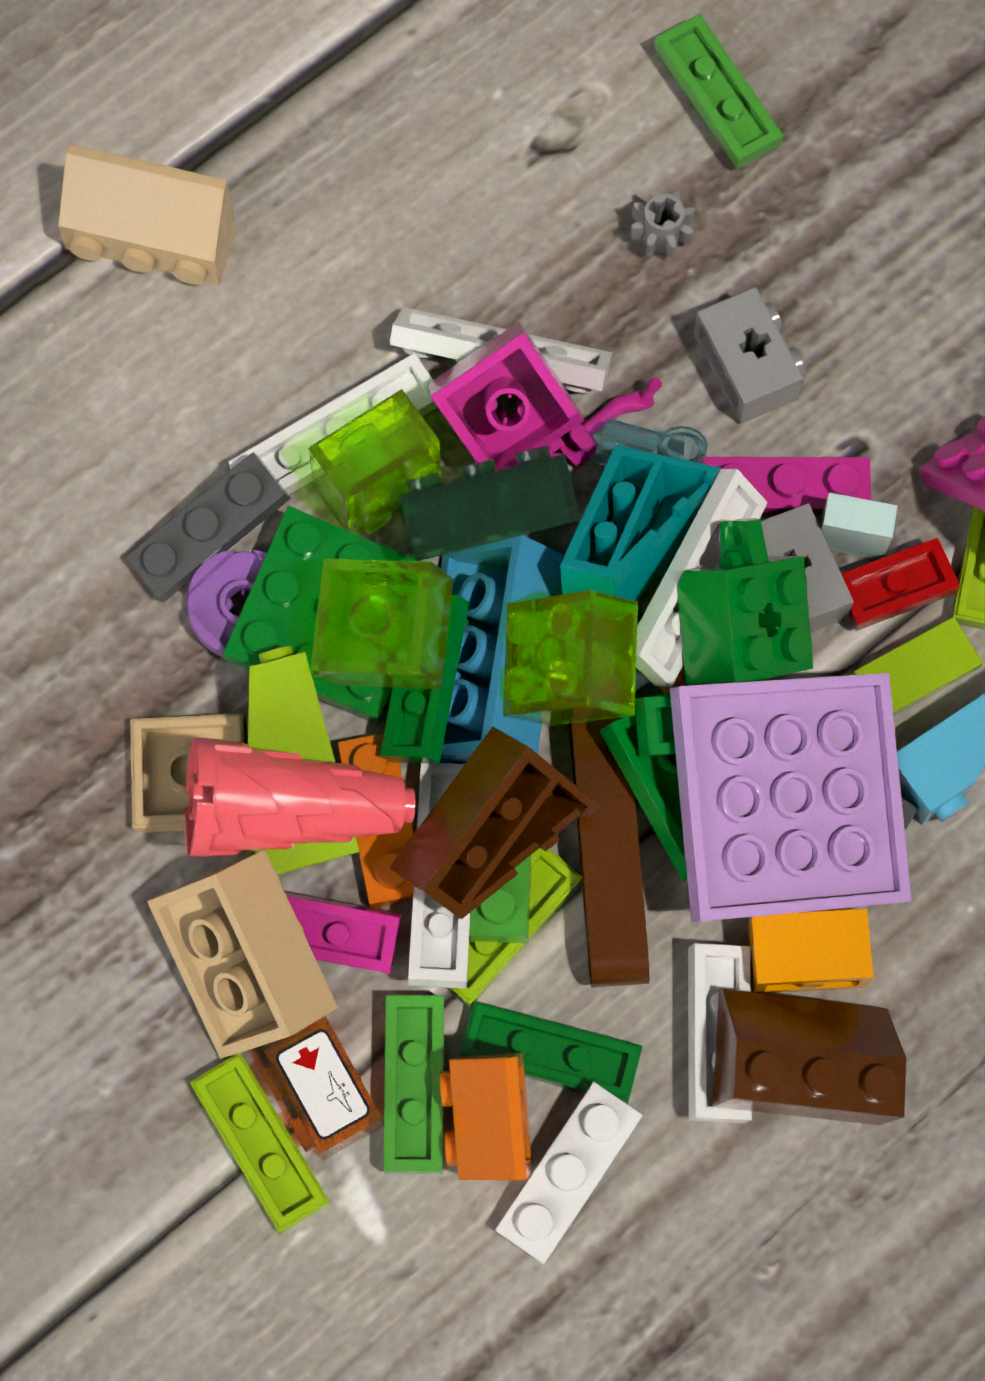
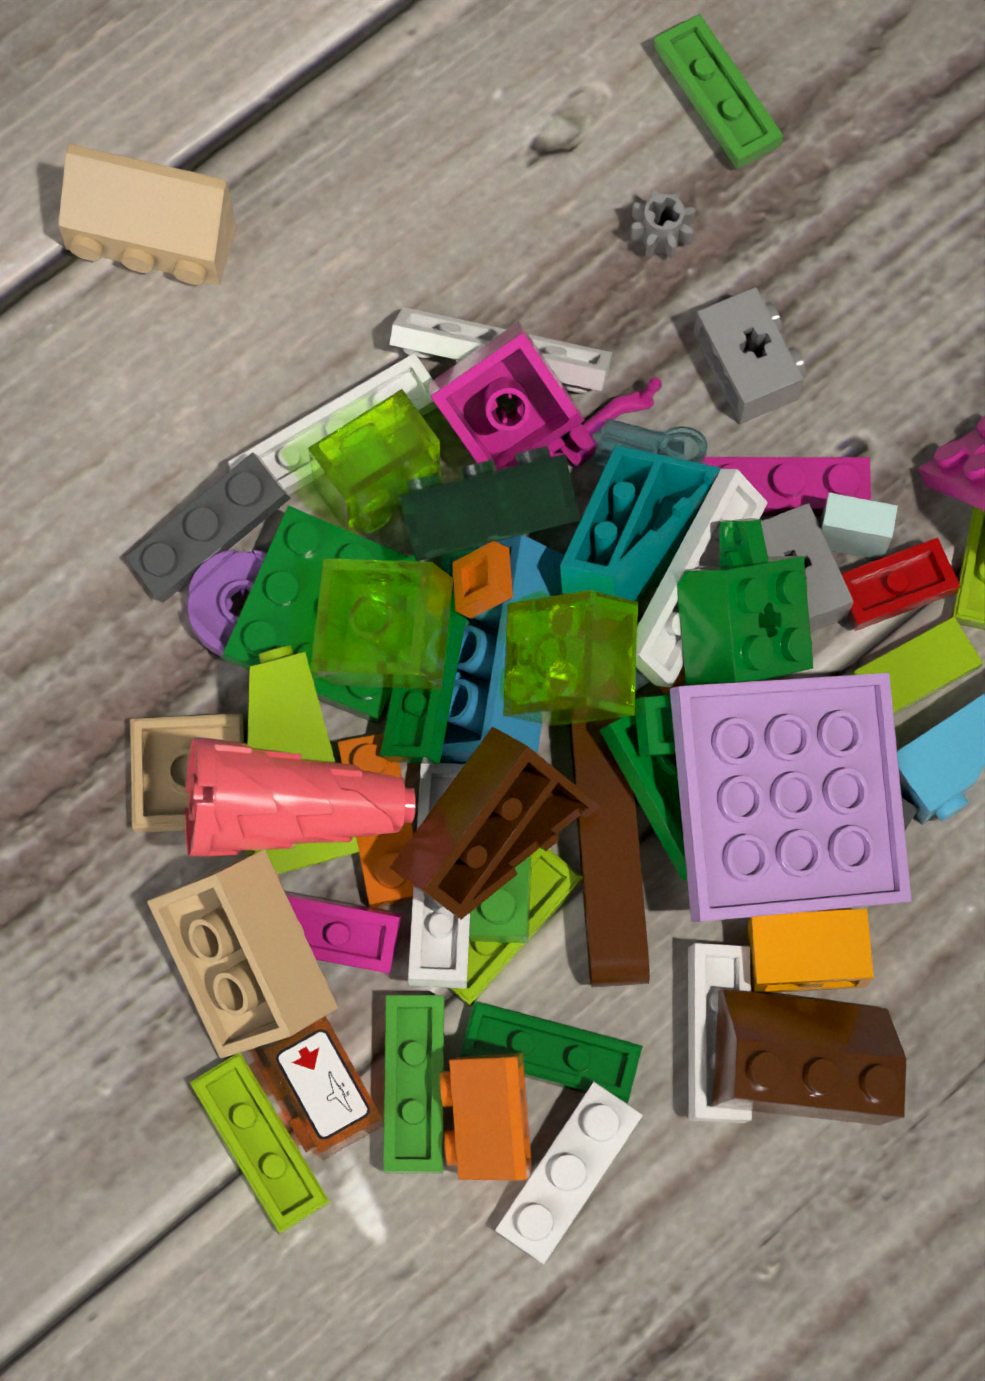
(482, 579): none -> orange plate

